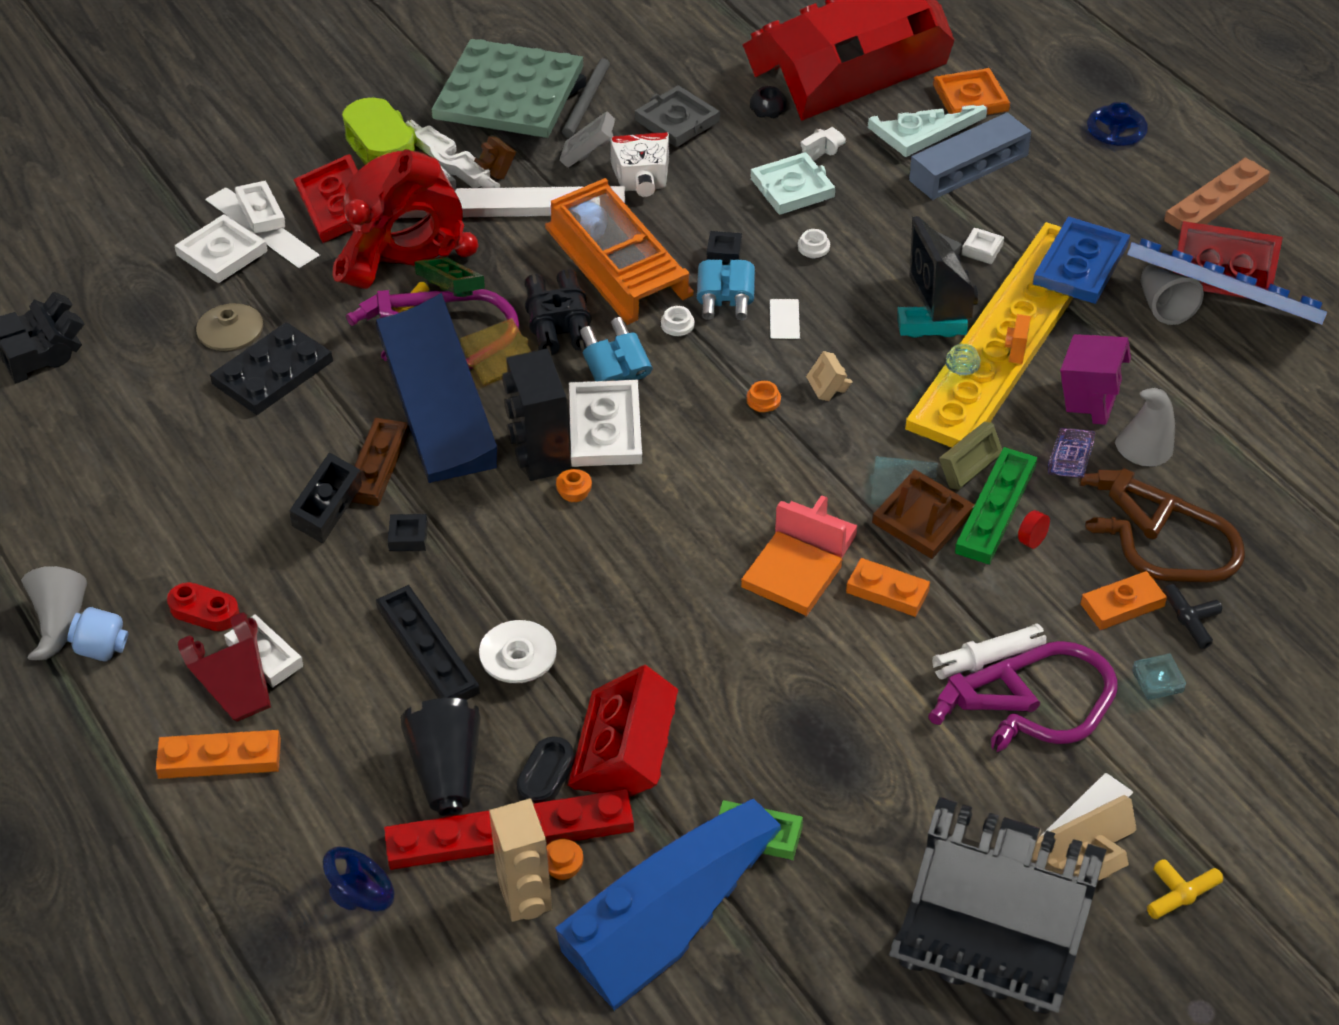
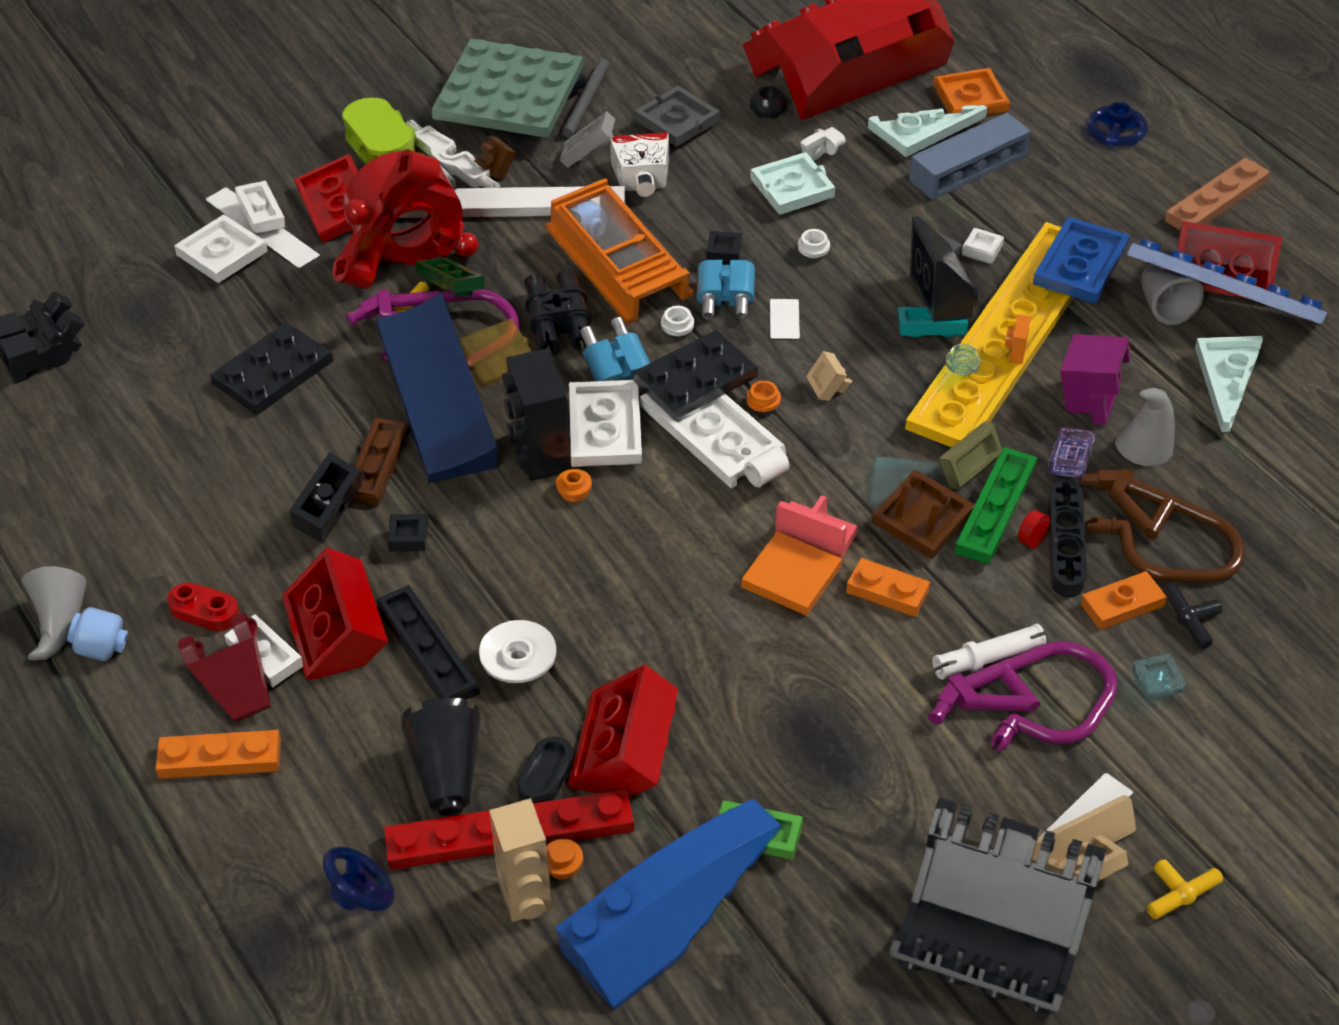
(229, 327): dark tan dish -> none
(334, 615): none -> red slope
(695, 374): none -> black plate
(725, 440): none -> white hinge
(1063, 536): none -> black beam
(1226, 370): none -> light aqua wing

